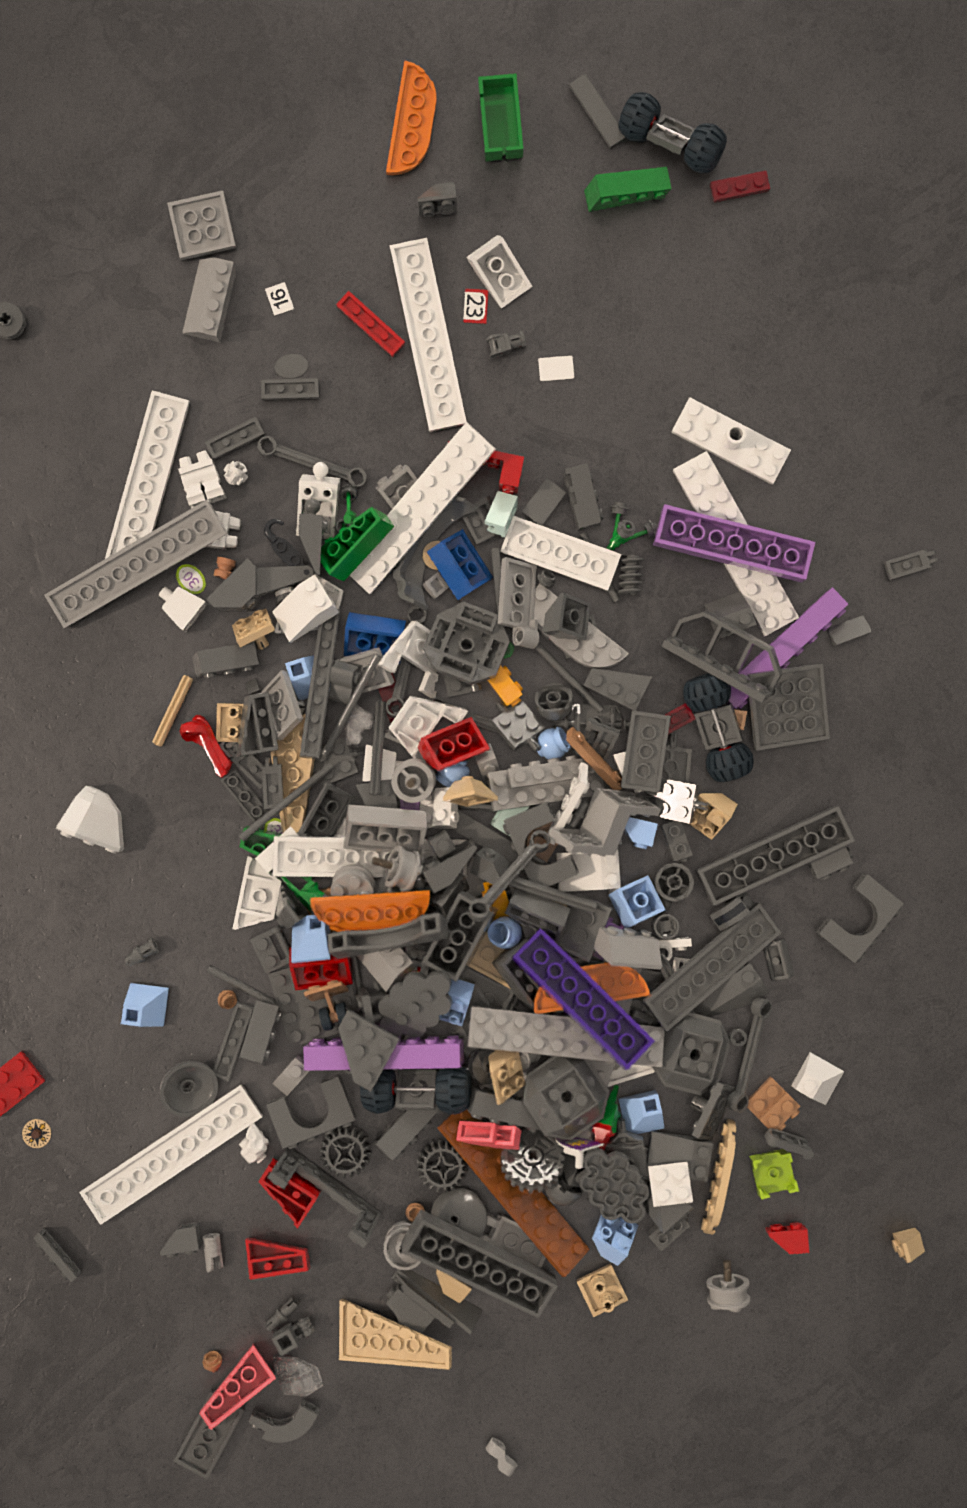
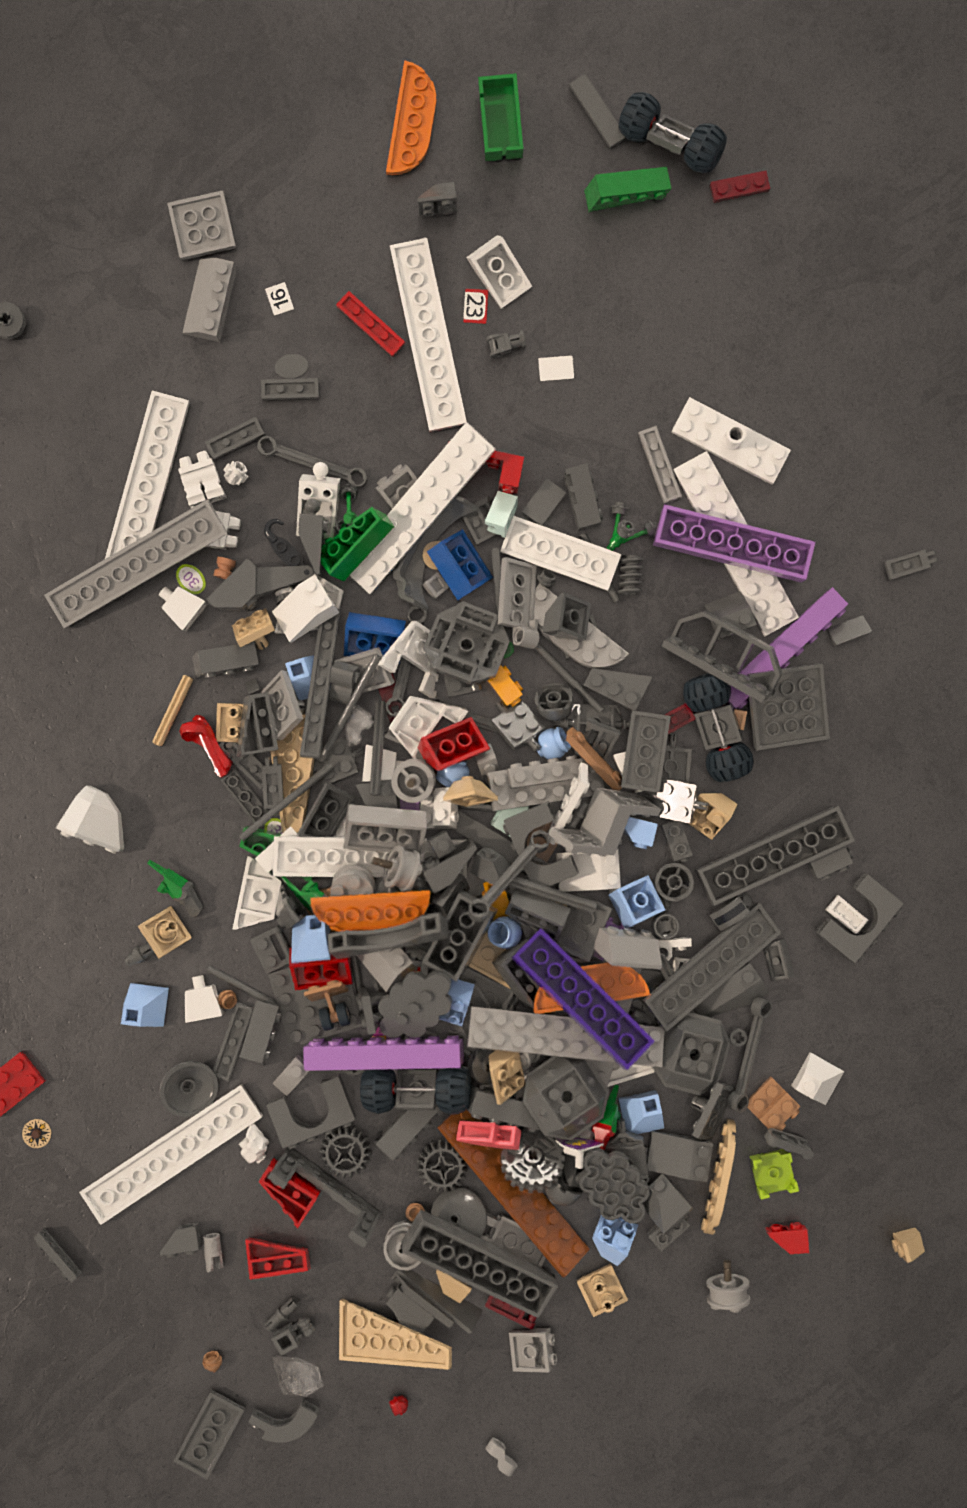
(164, 932): none -> tan plate
(179, 889): none -> animal
(201, 1001): none -> white torso
(240, 1385): coral wedge -> none
(366, 1048): dark grey plate -> none
(398, 1405): none -> red plate
(510, 1312): none -> dark red plate
(532, 1350): none -> light grey plate
(660, 465): none -> light grey tile
(670, 1184): white plate -> none
(846, 914): none -> white plate

